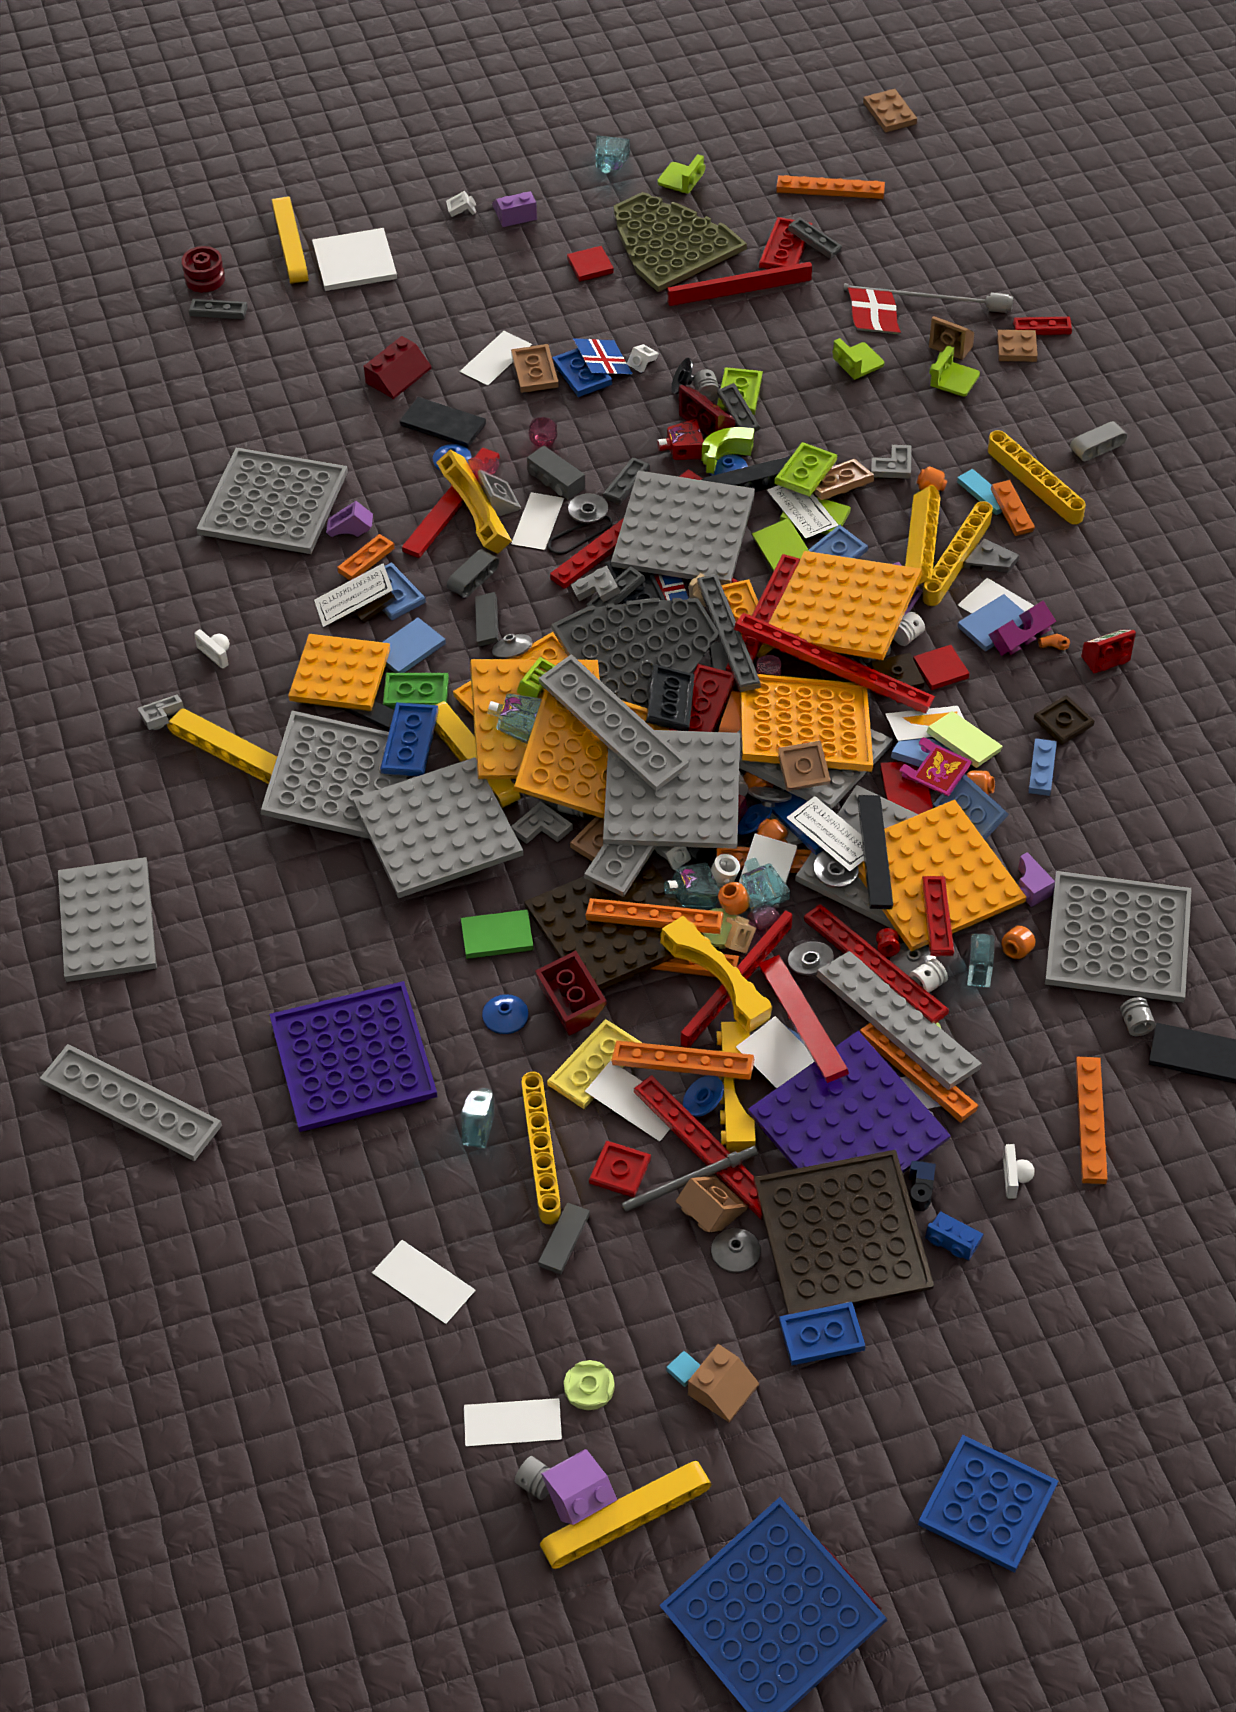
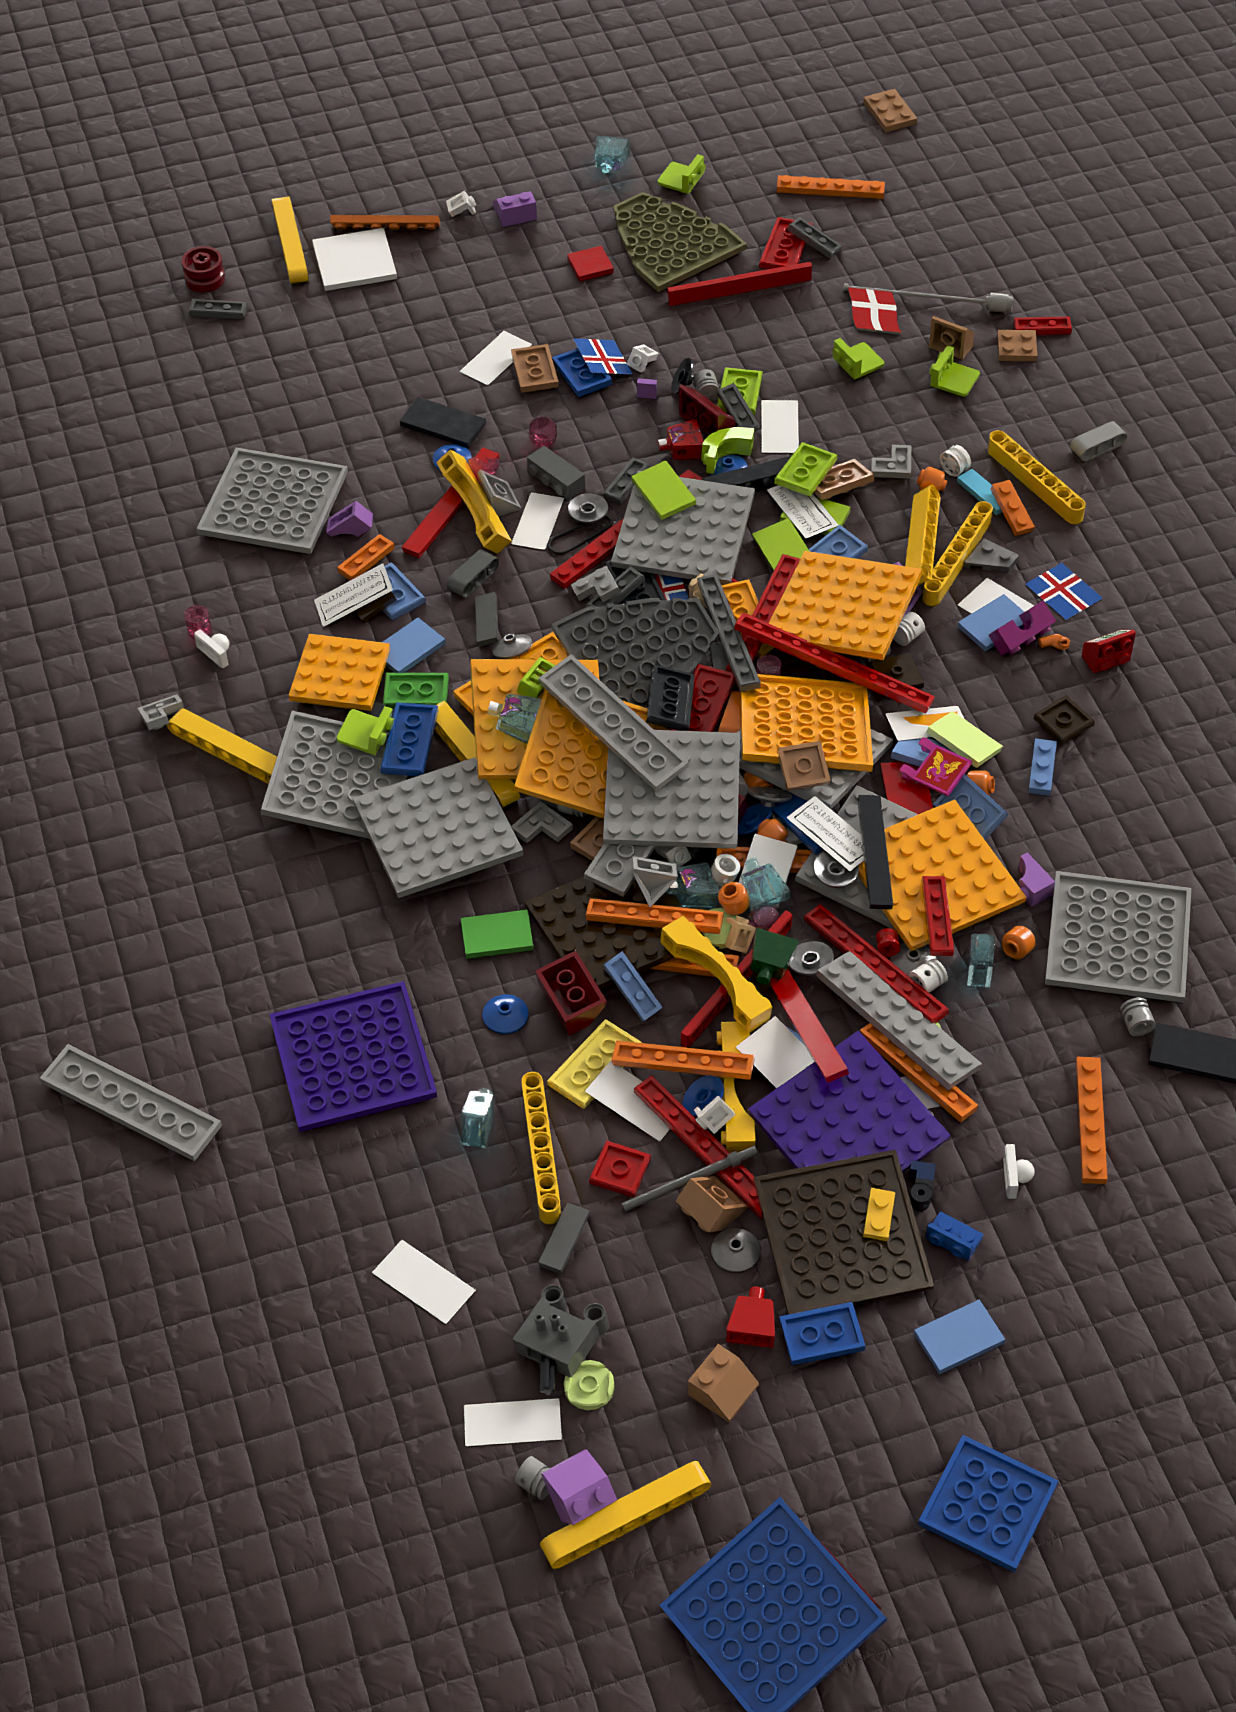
(106, 919): light grey plate -> none
(197, 618): none -> clear pink piece
(365, 731): none -> lime bracket
(394, 222): none -> orange plate
(396, 367): dark red slope -> none
(558, 1338): none -> dark grey piece
(632, 986): none -> medium blue plate
(646, 388): none -> medium lavender tile
(653, 877): none -> light grey slope
(663, 490): none -> lime tile
(683, 1368): medium azure tile -> none
(714, 1115): none -> white bracket
(752, 1320): none -> red torso
(771, 955): none -> dark green torso
(779, 426): none -> white sticker
(879, 1214): none -> yellow plate
(941, 667): red tile -> none
(956, 459): none -> white wheel
(959, 1336): none -> medium blue tile
(1063, 591): none -> sticker

